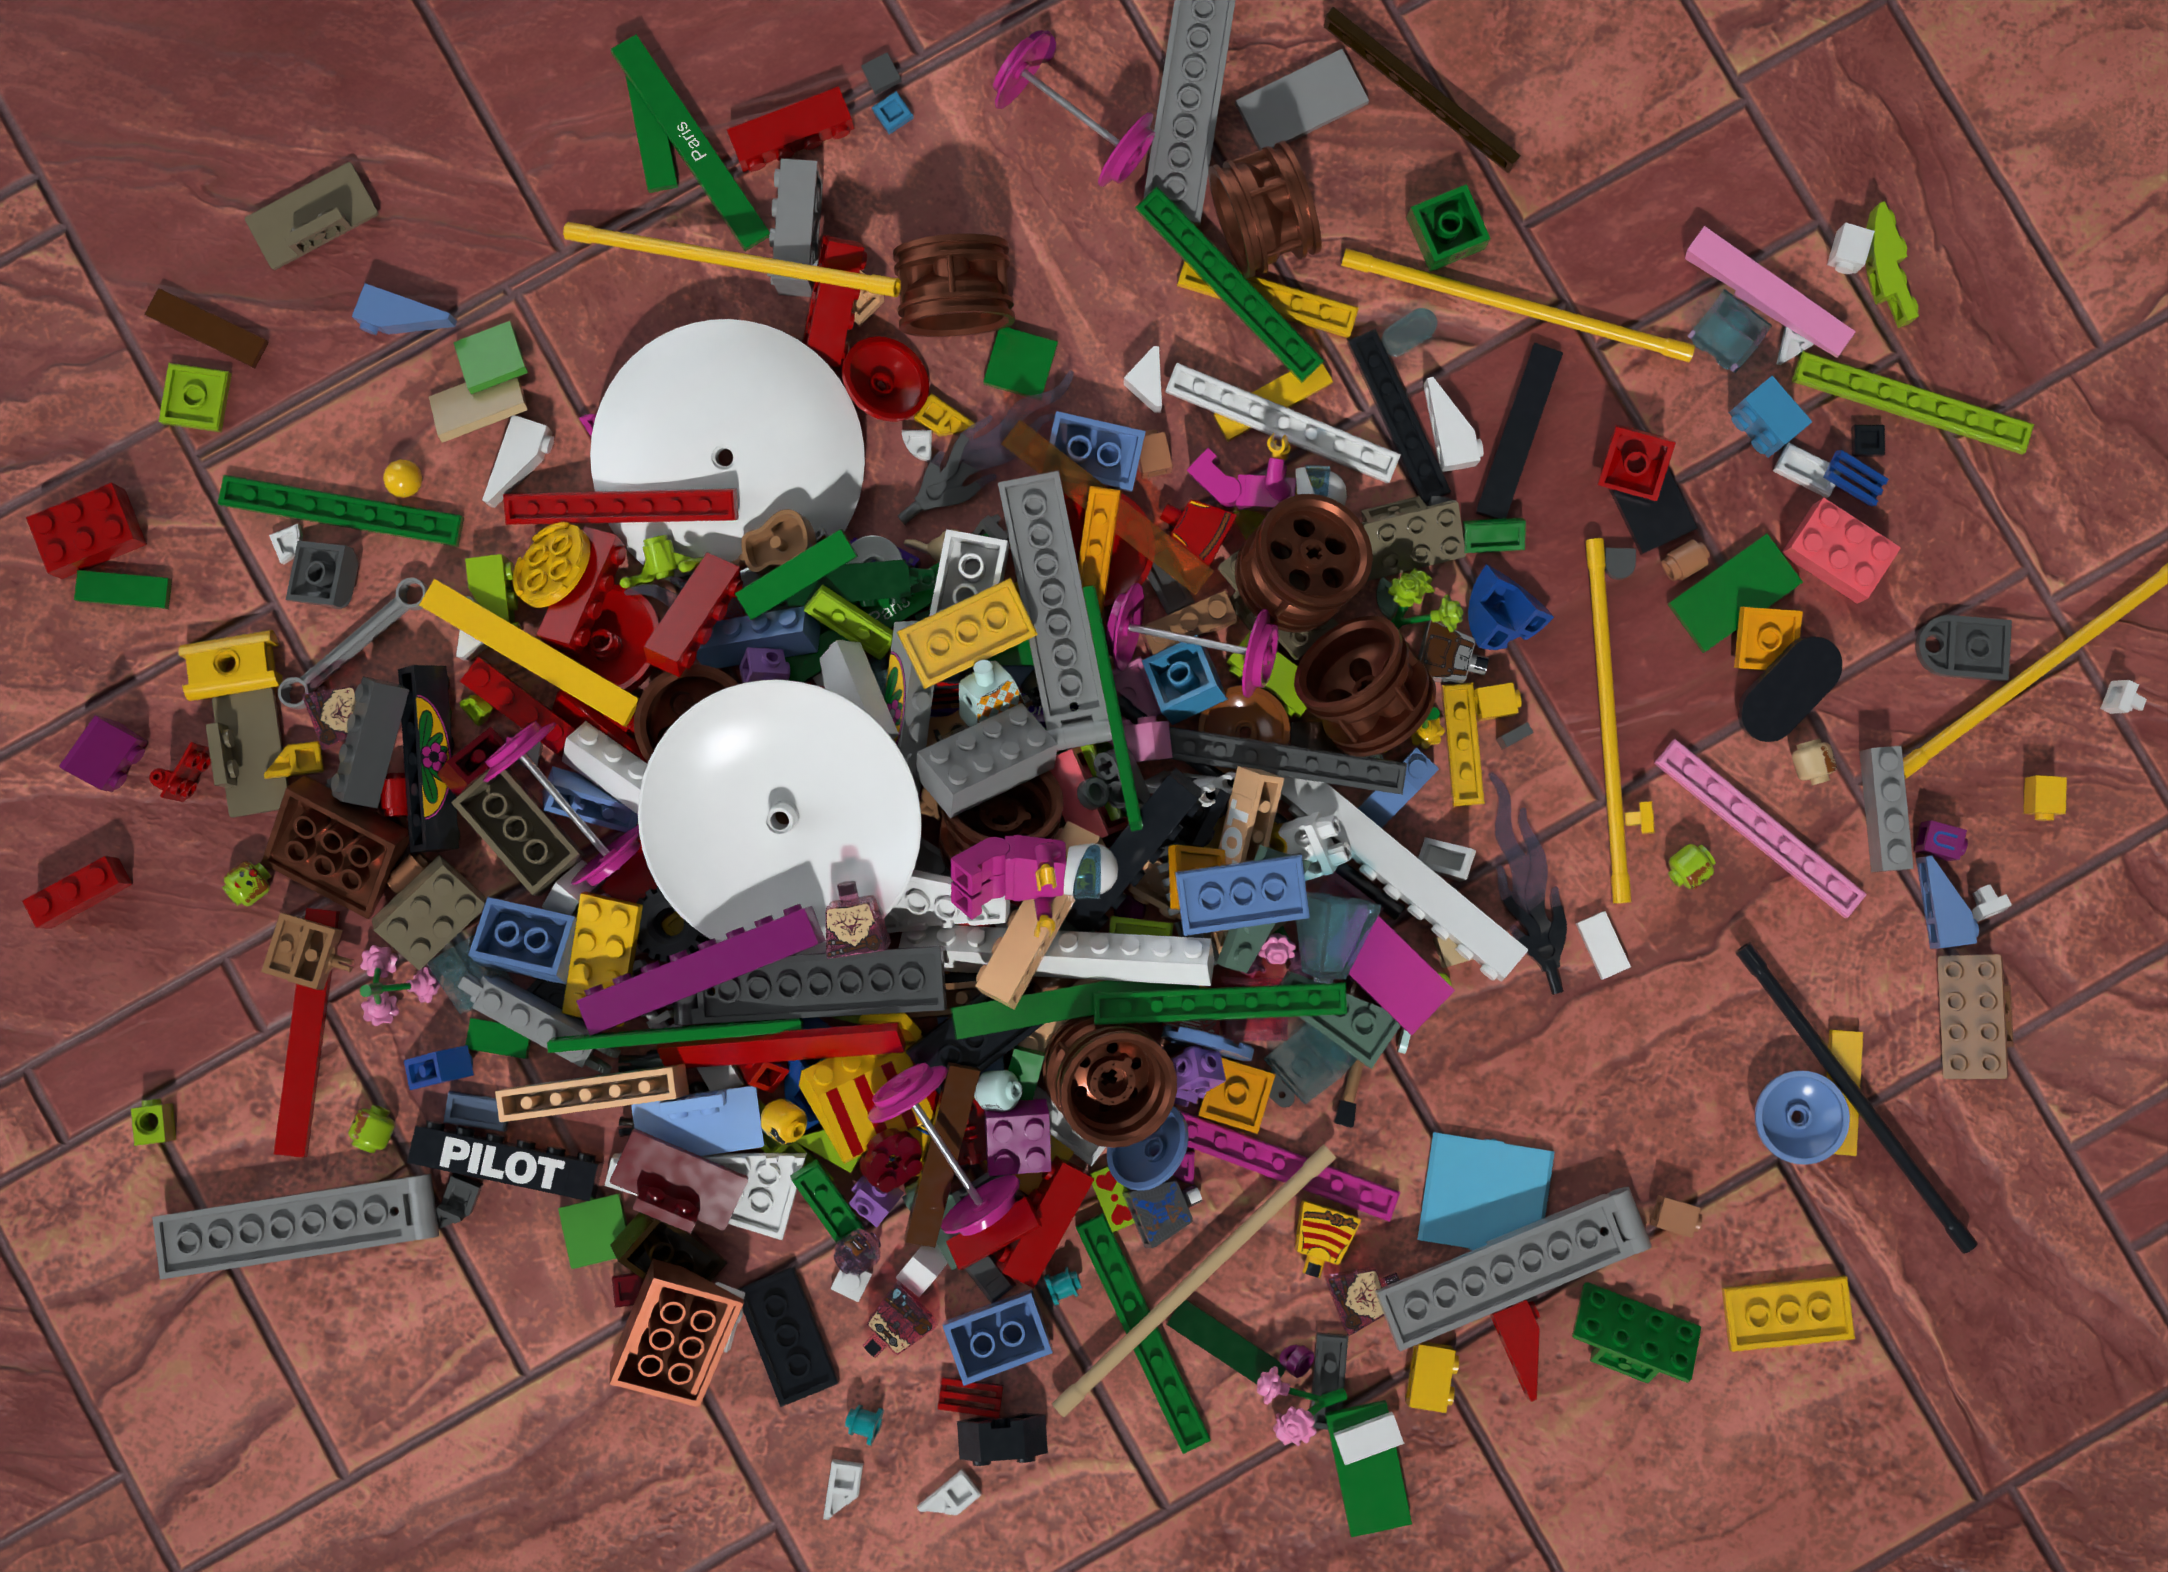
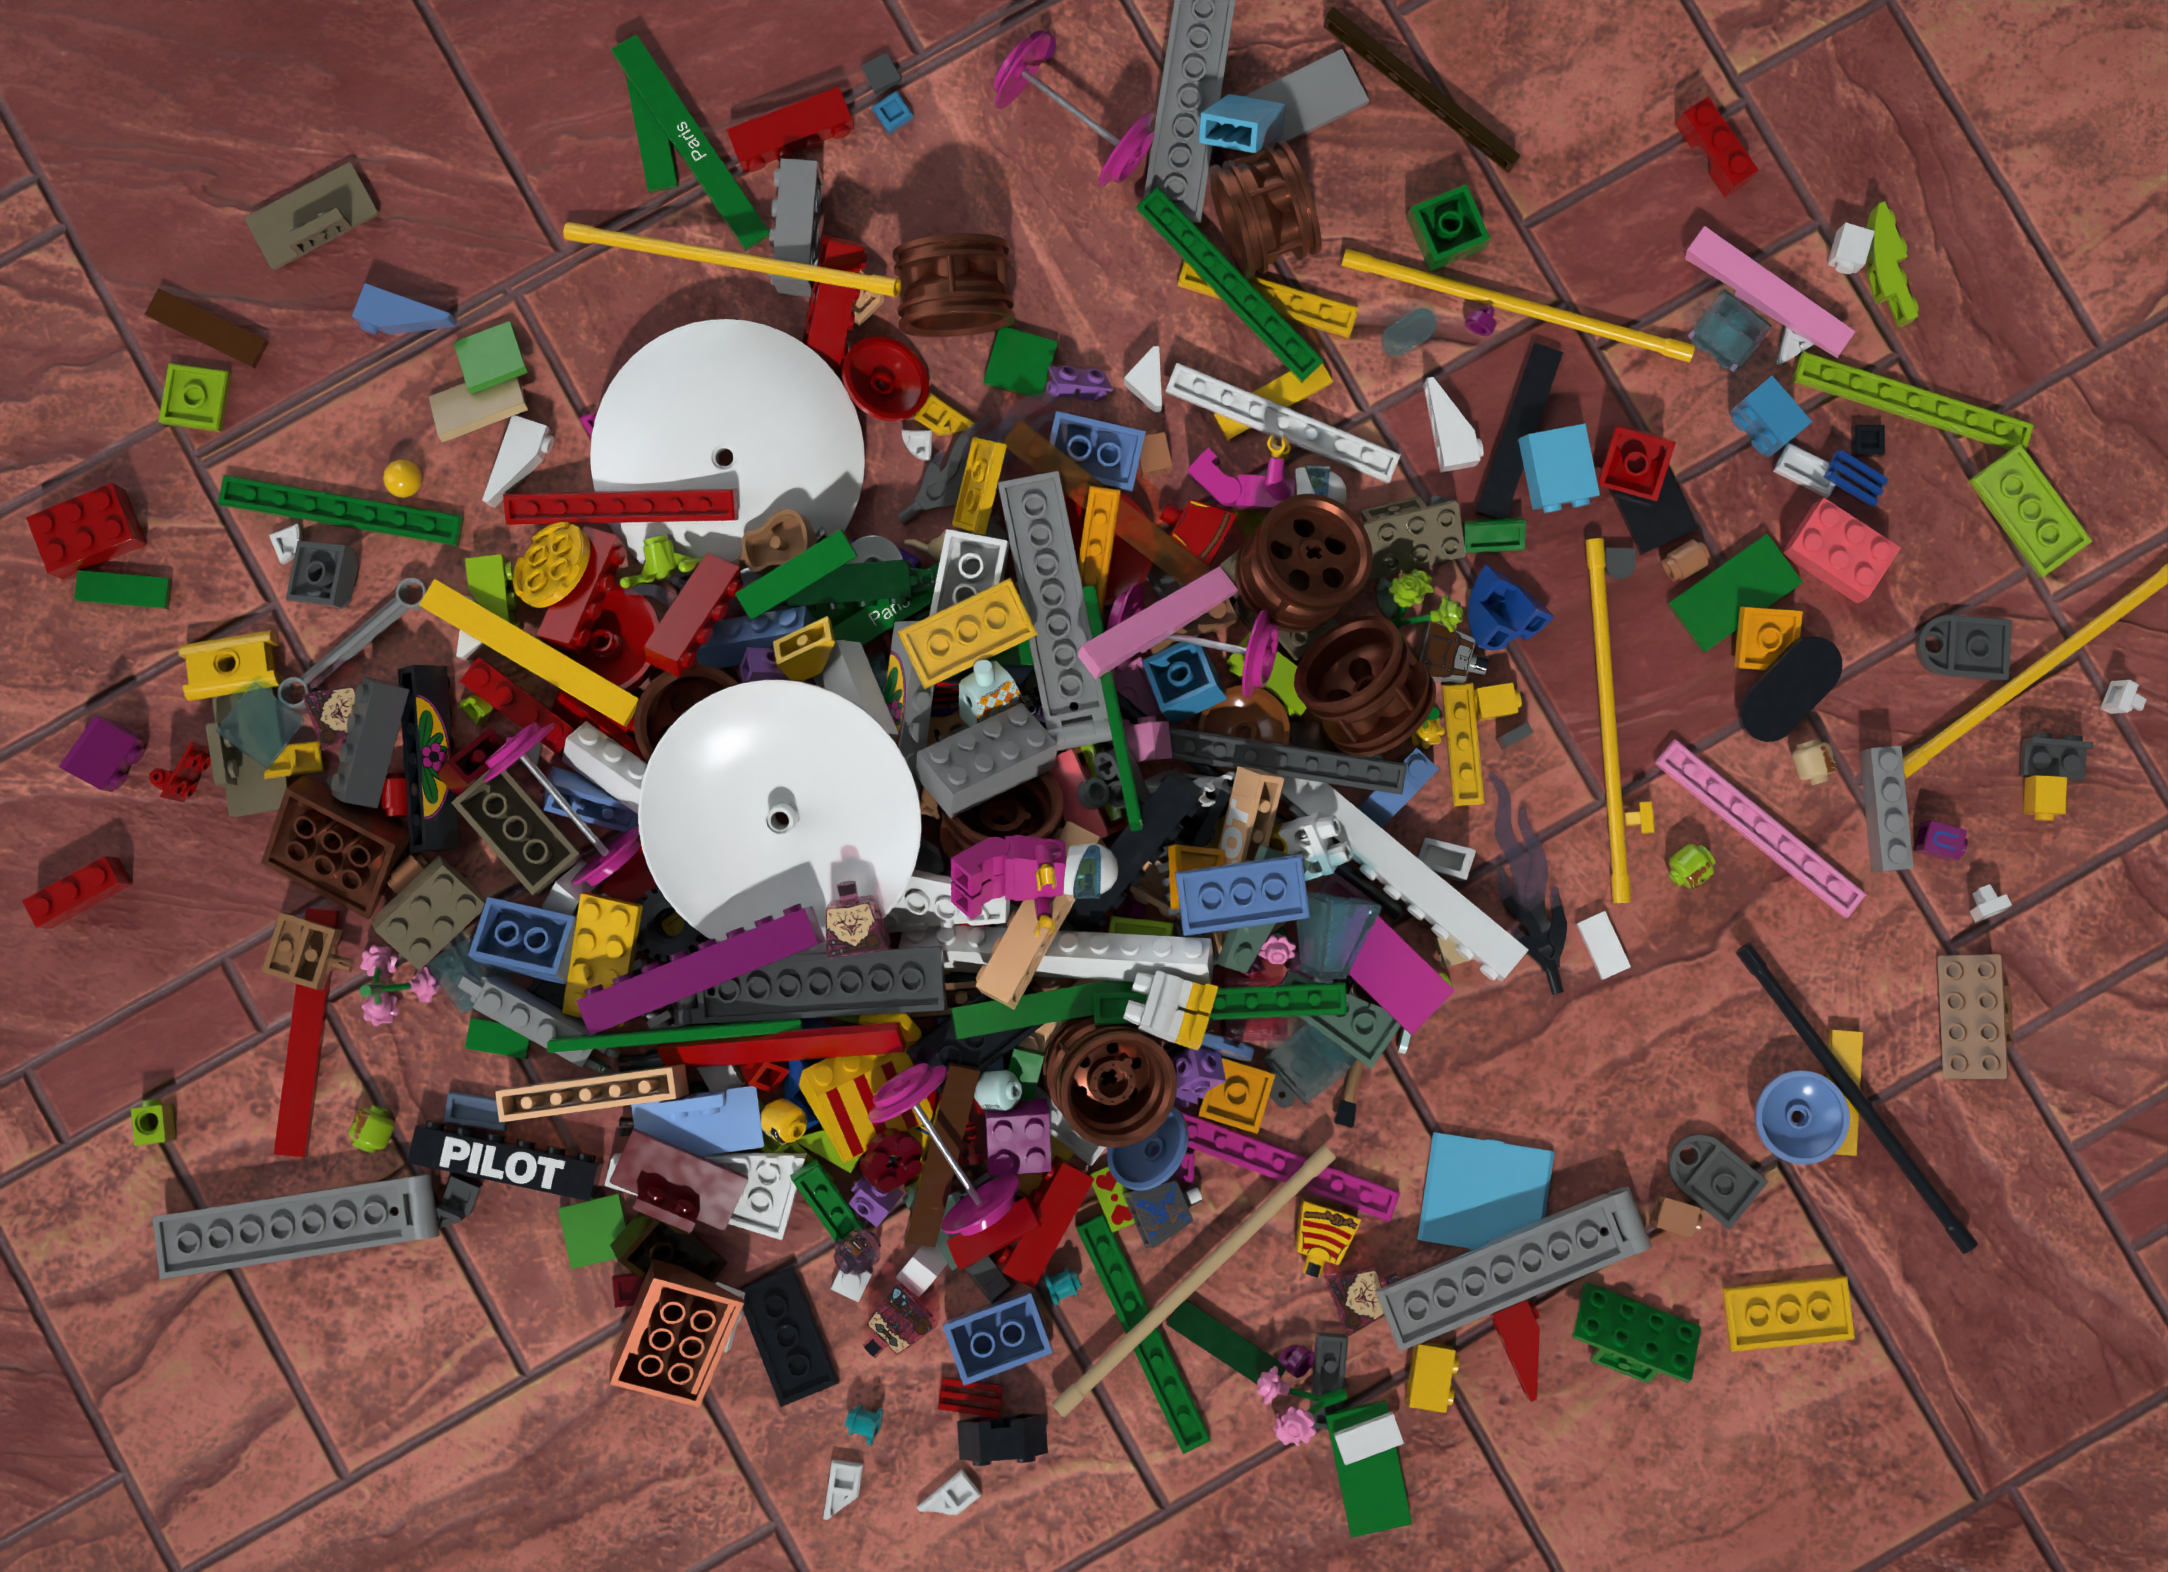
(246, 883): lime head -> none
(260, 725): none -> clear light blue tile
(439, 1067): blue slope -> none
(805, 650): none -> yellow slope
(850, 621): lime tile -> none
(979, 485): none -> yellow tile
(1090, 383): none -> medium lavender hinge
(1155, 622): none -> bright pink slope
(1173, 1009): none -> white hips
(1241, 123): none -> medium azure brick
(1398, 416): black tile -> none
(1481, 321): none -> magenta tile
(1559, 468): none -> medium azure brick
(1715, 1178): none -> dark grey tile
(1729, 160): none -> red arch
(1946, 913): medium blue slope -> none
(2030, 511): none -> lime tile
(2054, 757): none -> dark grey bracket

